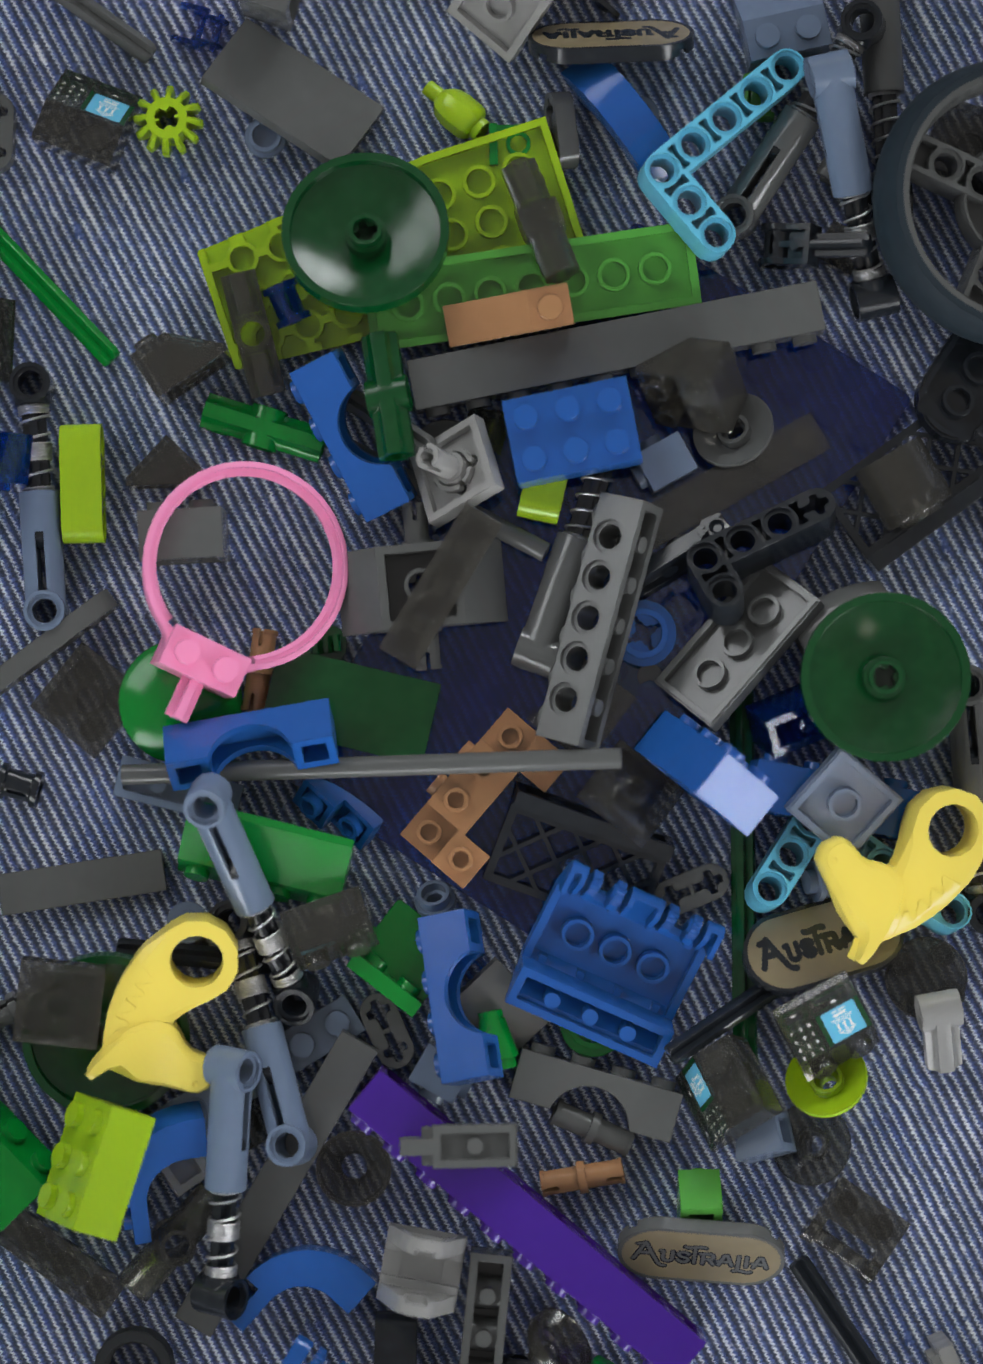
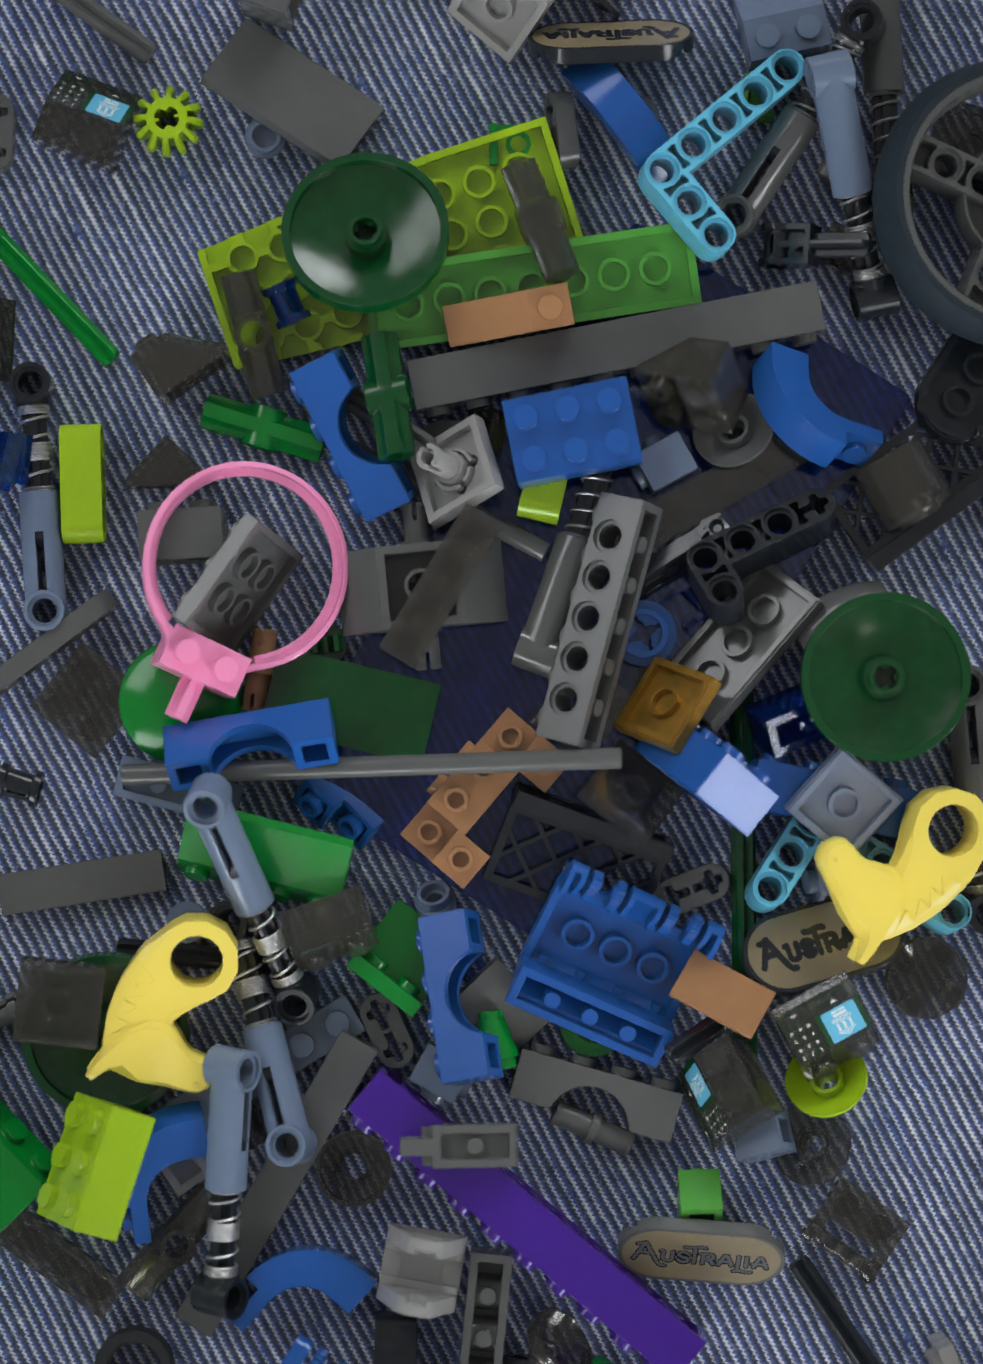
(196, 41): clear blue piece -> none
(238, 583): none -> dark grey plate
(457, 111): lime plant -> none
(582, 1177): medium nougat pin -> none
(667, 704): none -> pearl gold tile
(722, 994): none -> medium nougat piece
(799, 416): none -> blue arch
(939, 1021): light grey piece -> none

